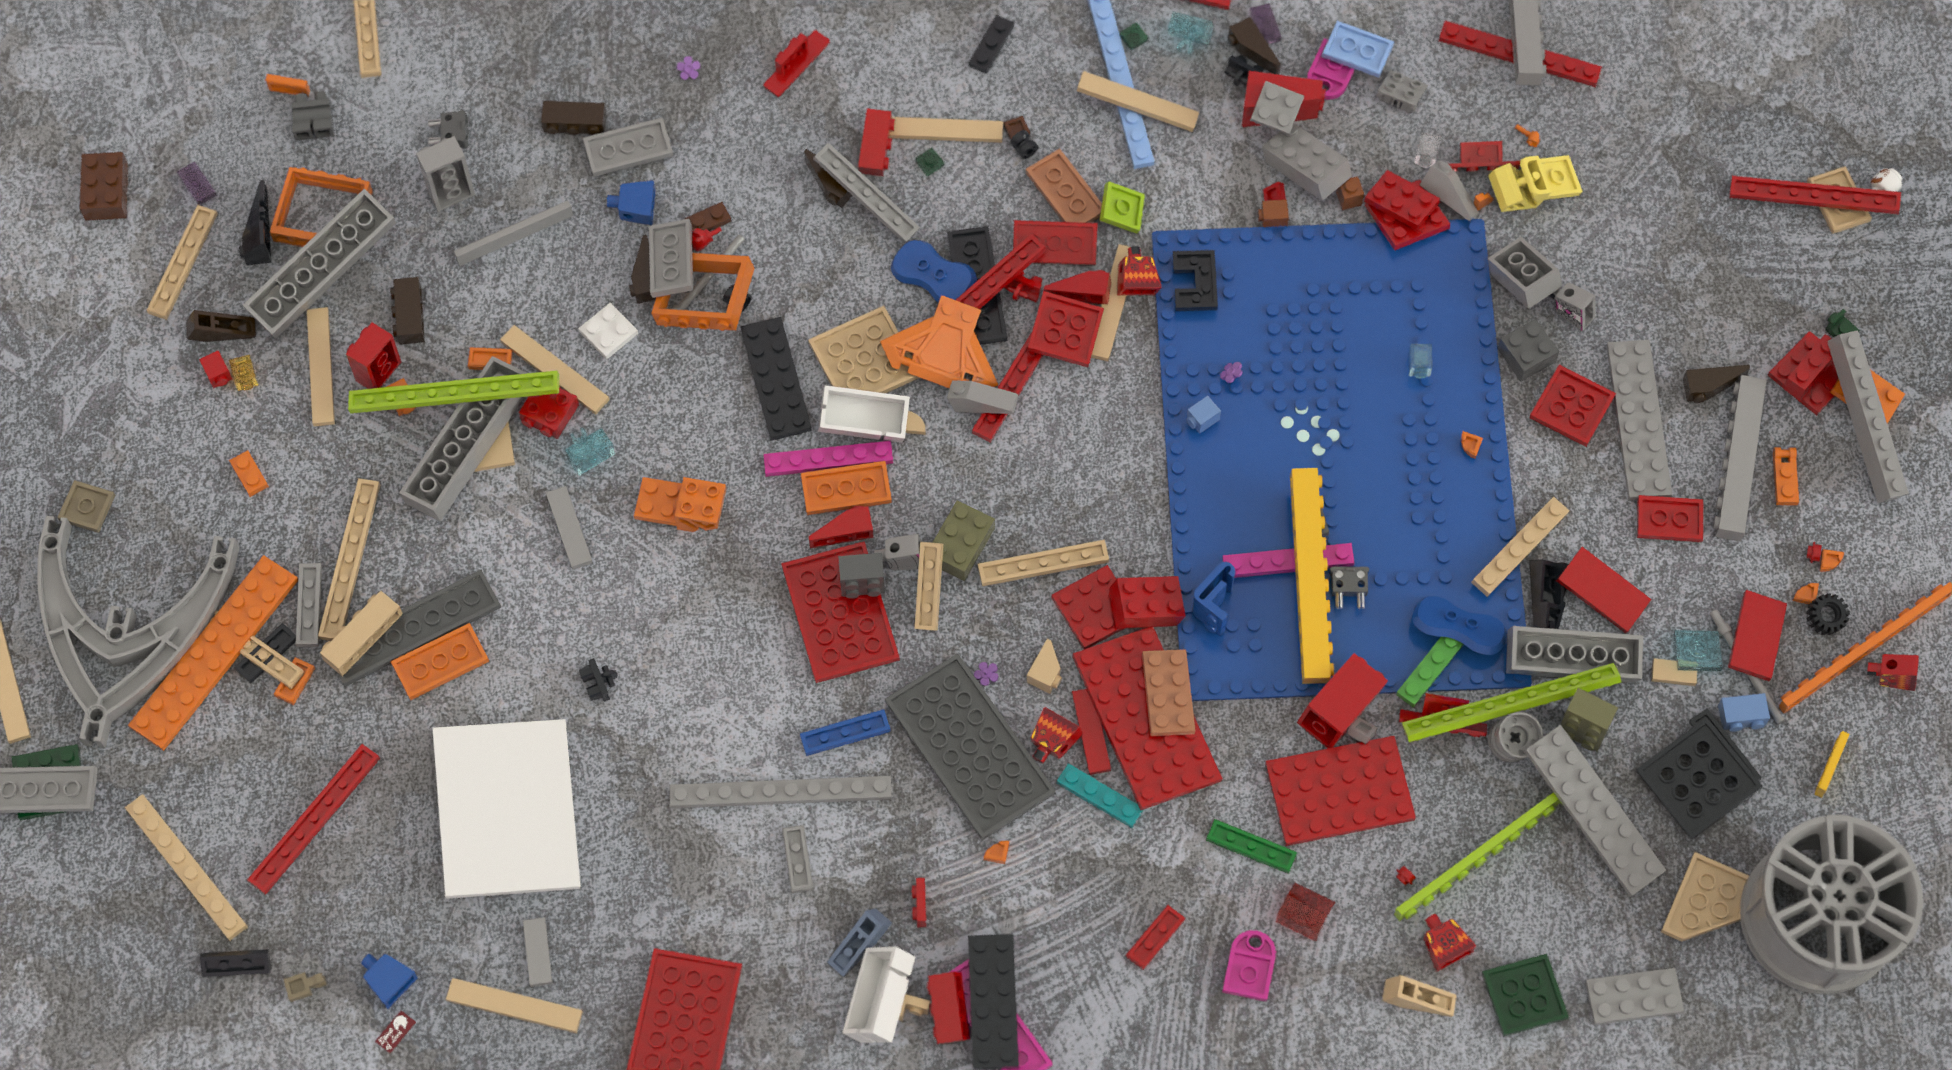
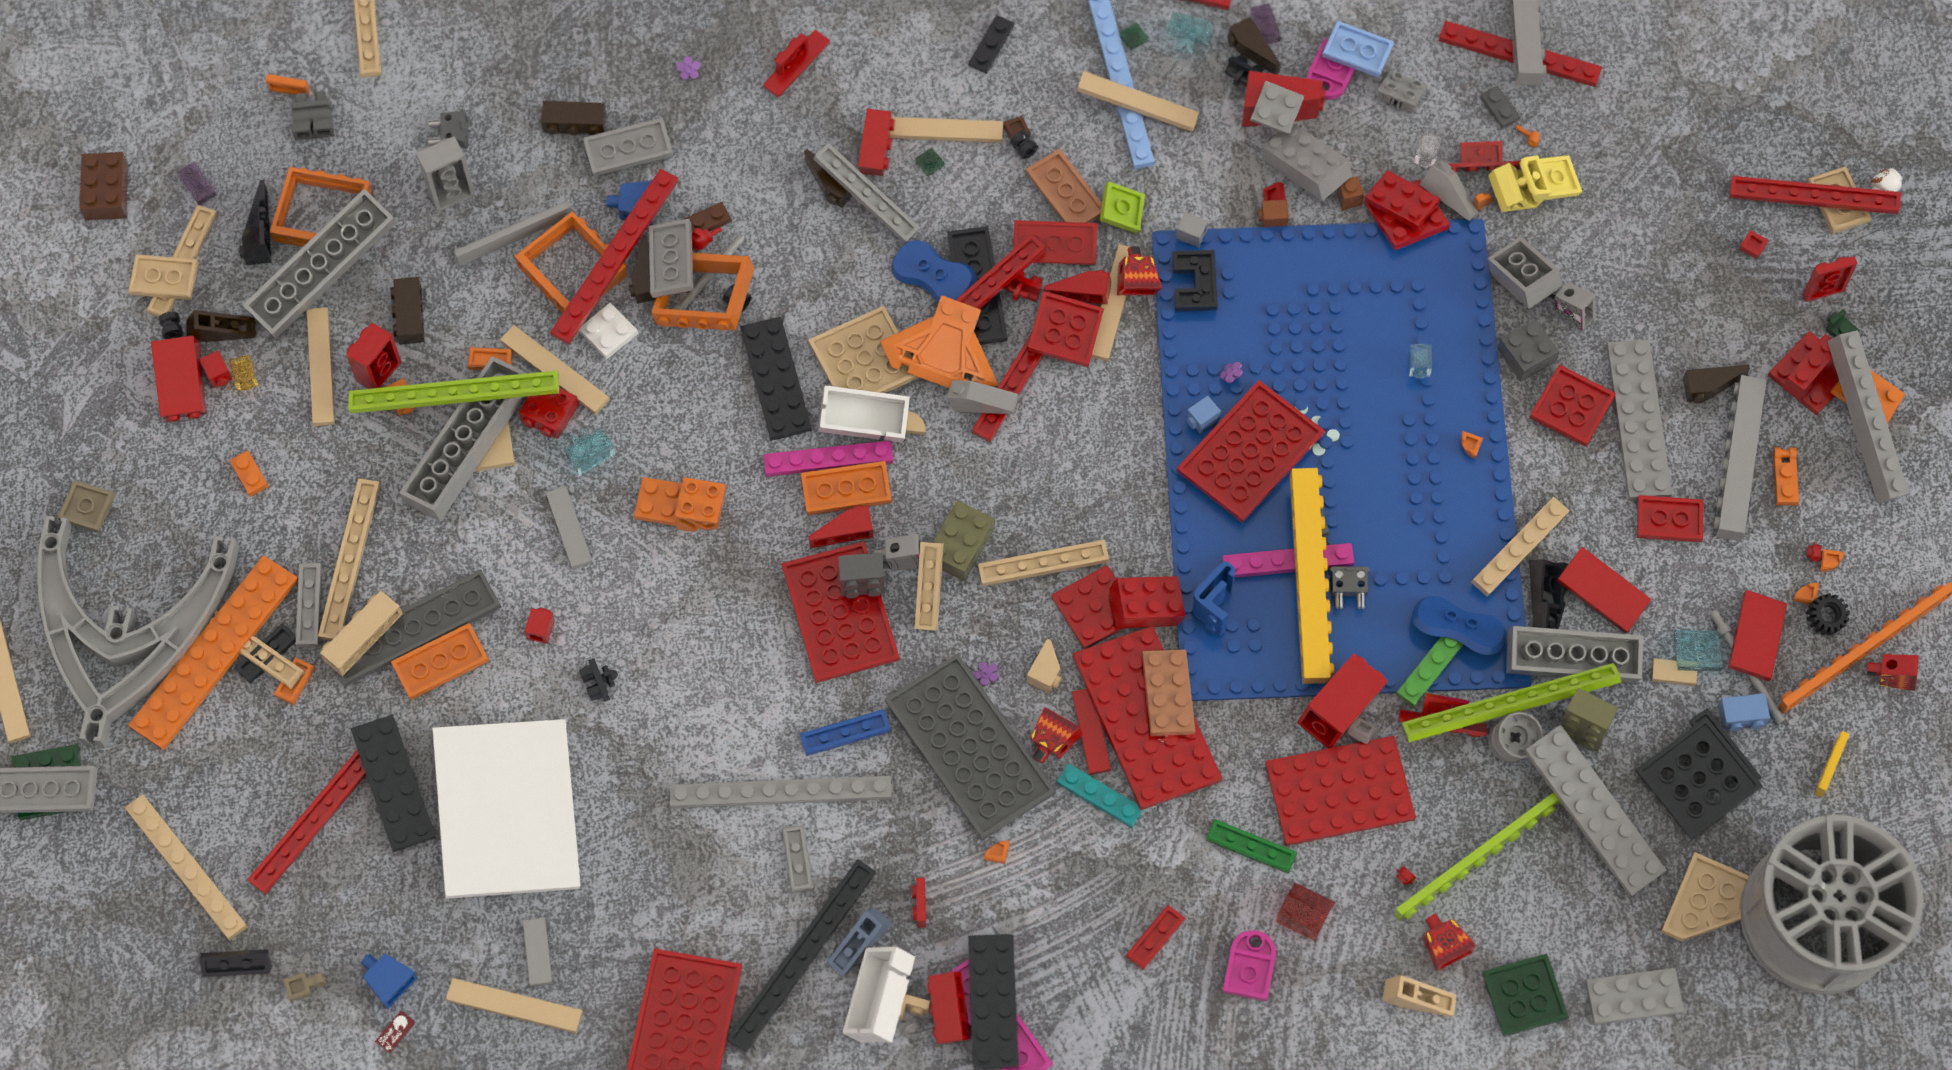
(163, 277): none -> tan tile
(170, 324): none -> black wheel
(179, 378): none -> red slope
(393, 783): none -> black plate
(539, 625): none -> red brick
(546, 240): none -> orange window
(614, 256): none -> red plate
(801, 956): none -> black plate
(1192, 229): none -> light grey panel
(1250, 451): none -> red plate
(1499, 107): none -> dark grey plate
(1753, 244): none -> red plate
(1829, 278): none -> red plate

